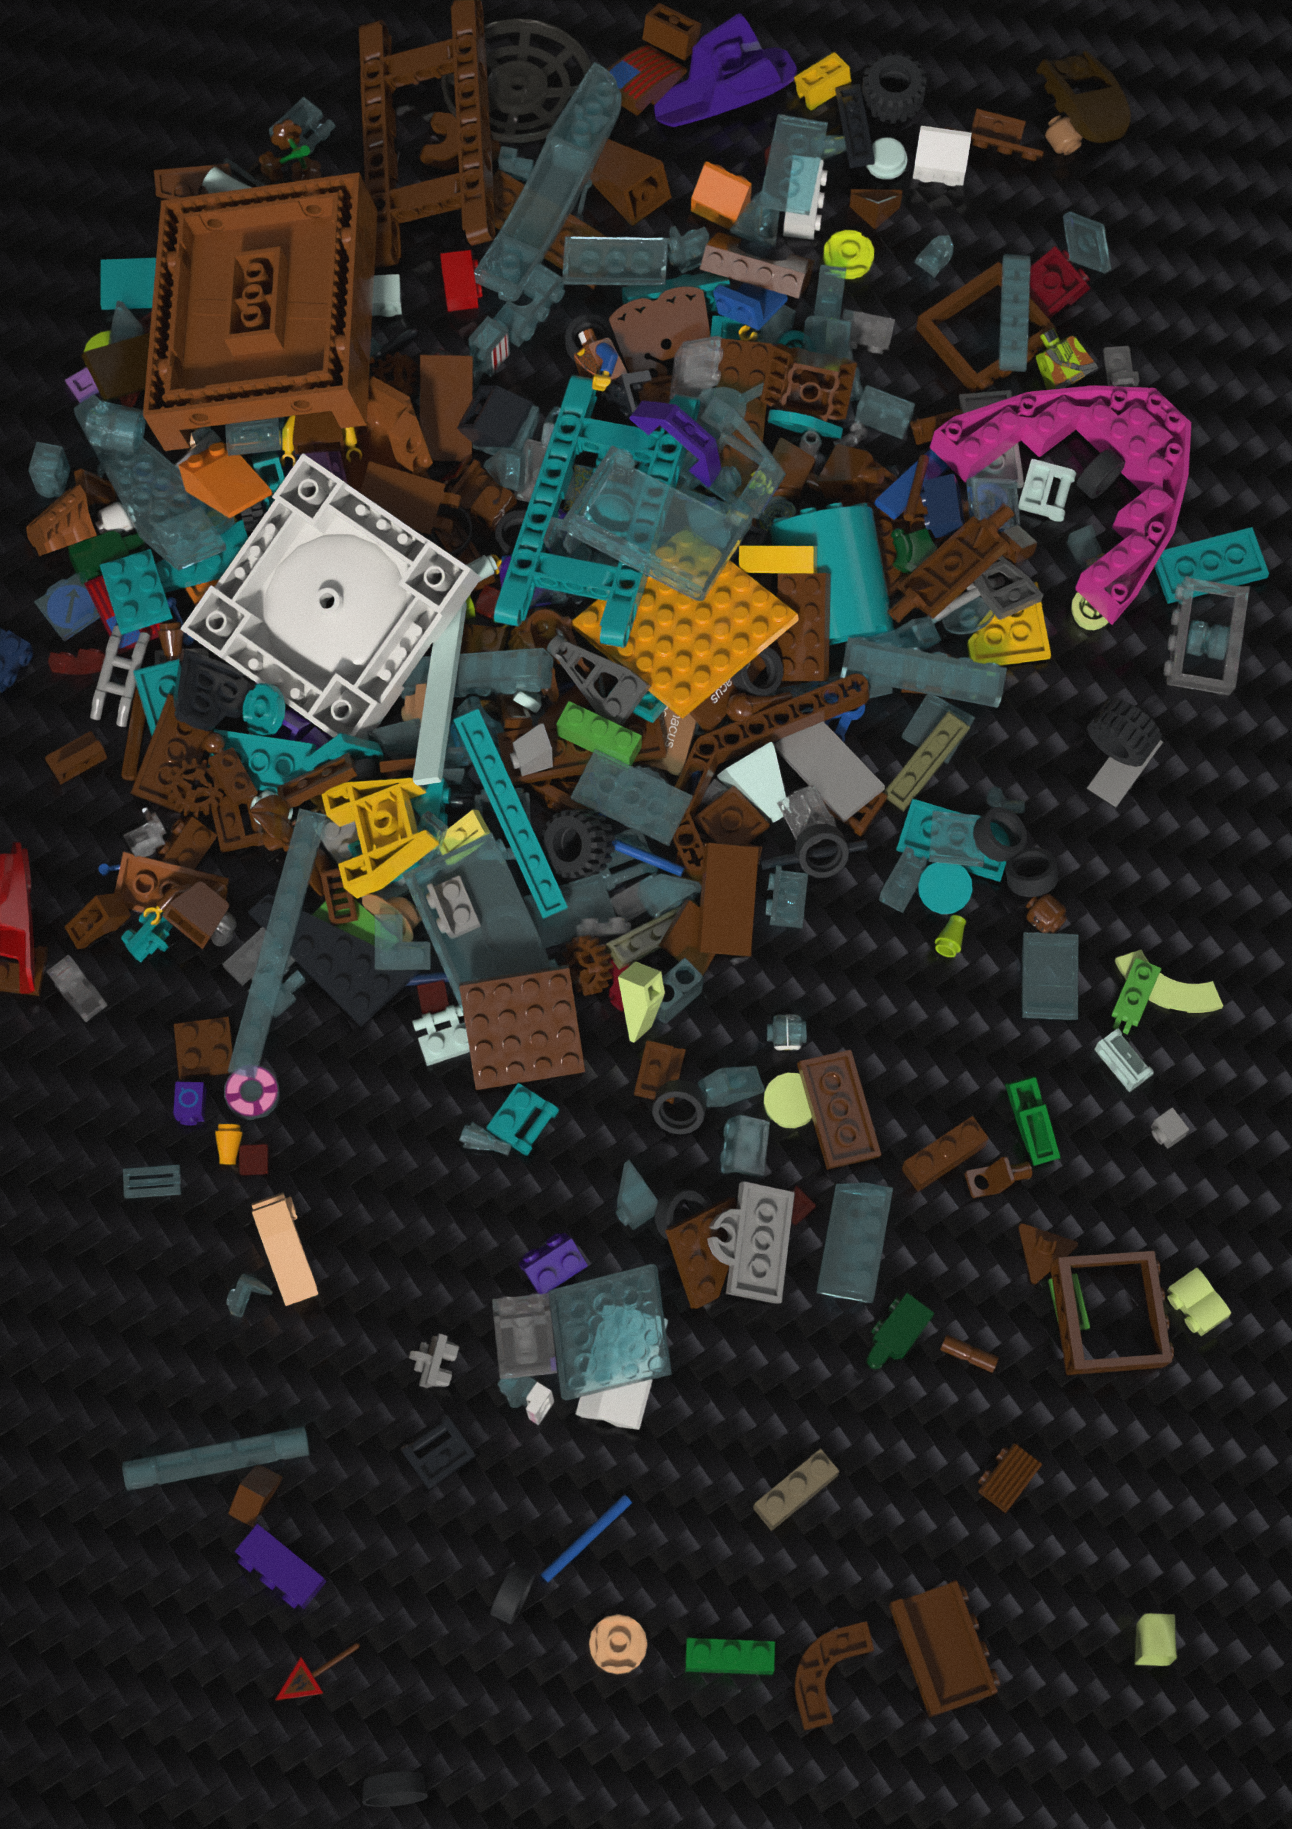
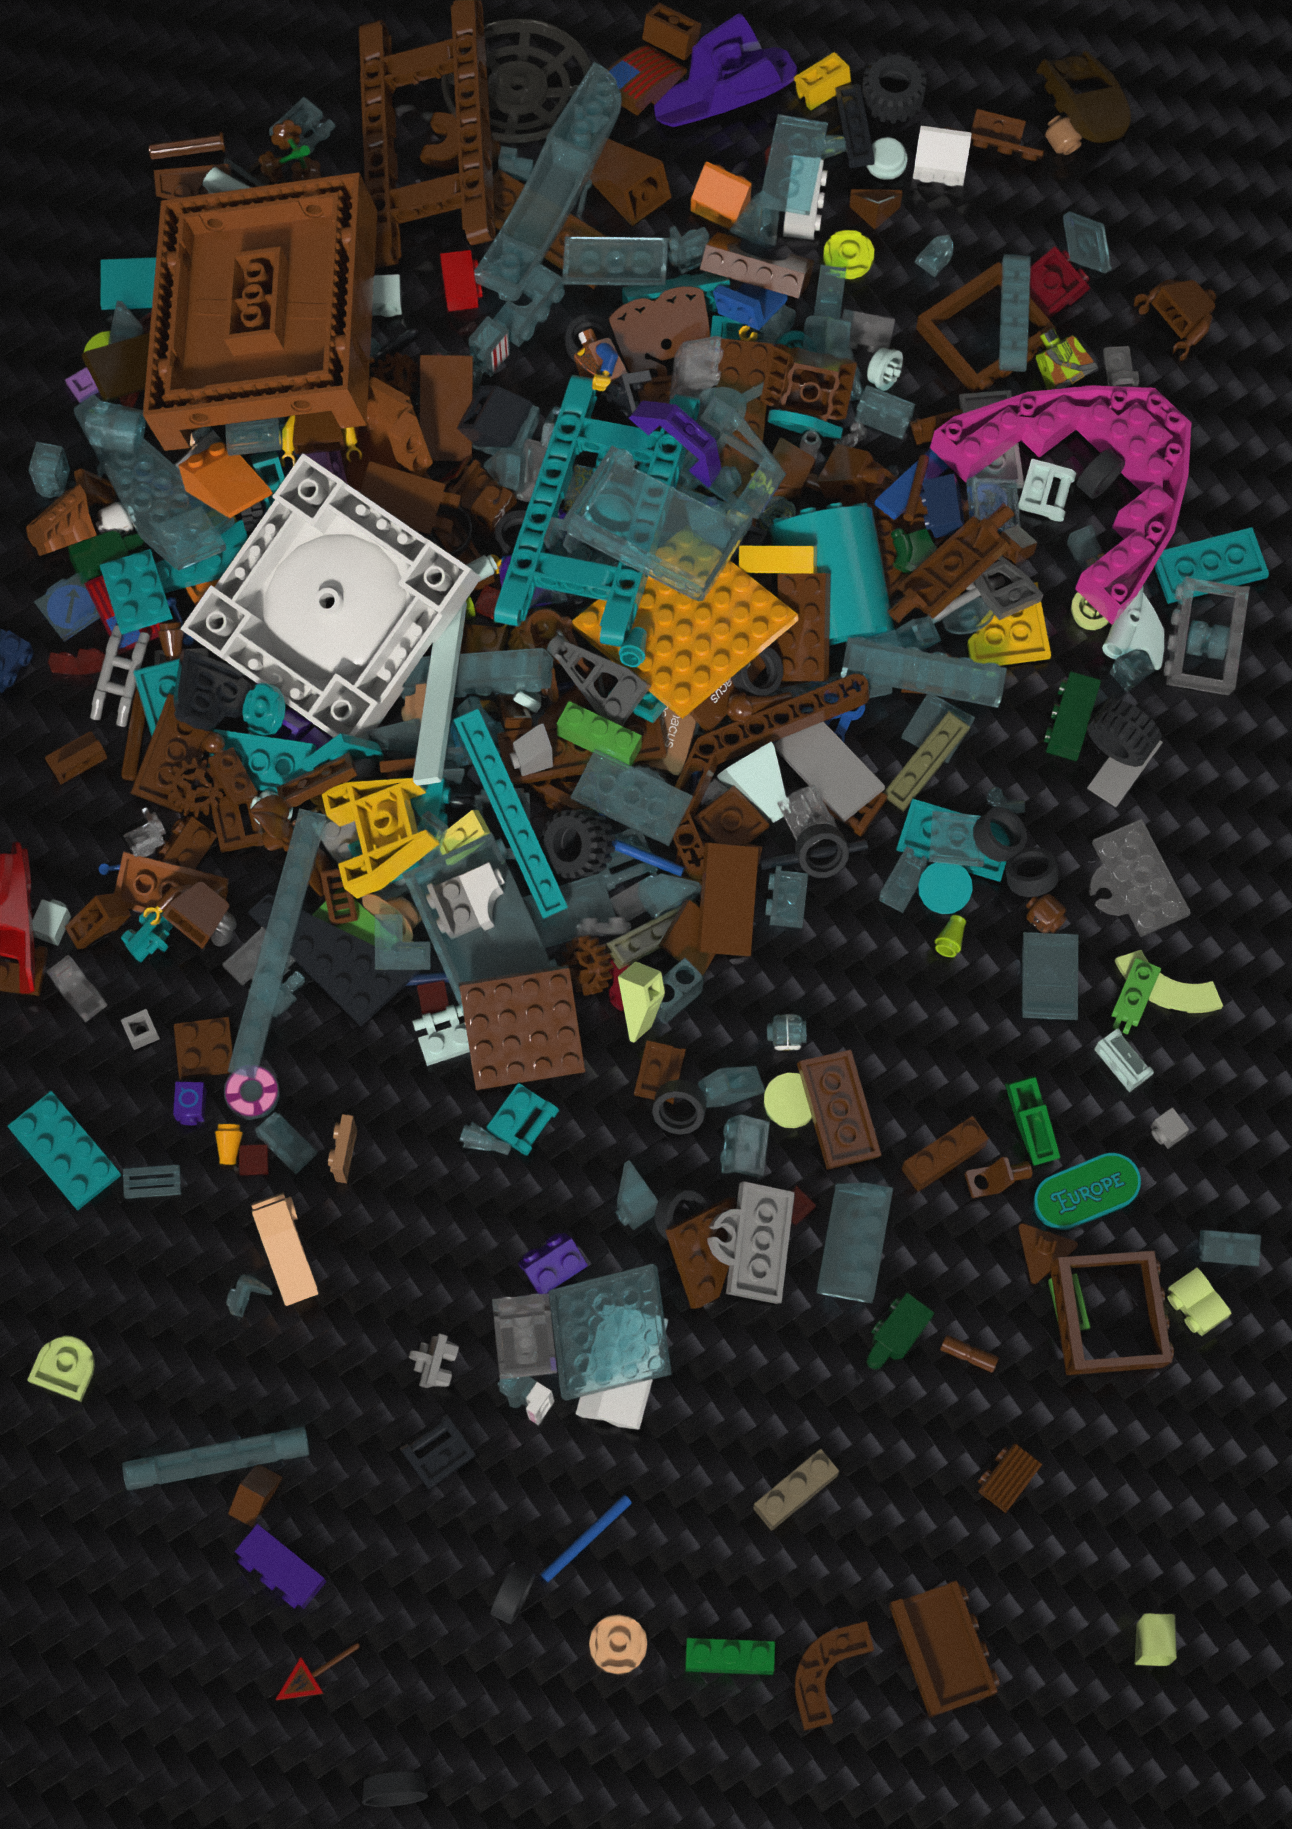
(50, 921): none -> light aqua brick
(64, 1150): none -> teal plate
(64, 1367): none -> yellowish green tile
(136, 1022): none -> light grey plate
(187, 146): none -> reddish brown axle
(286, 1142): none -> clear light blue hinge
(341, 1157): none -> medium nougat plate
(483, 889): none -> white arch
(634, 648): none -> teal cone
(885, 368): none -> light aqua piece
(1072, 715): none -> dark green brick
(1087, 1191): none -> green tile
(1132, 668): none -> clear light blue slope
(1136, 879): none -> clear plate
(1137, 629): none -> light aqua pin
(1184, 308): none -> reddish brown torso
(1229, 1248): none -> clear light blue hinge

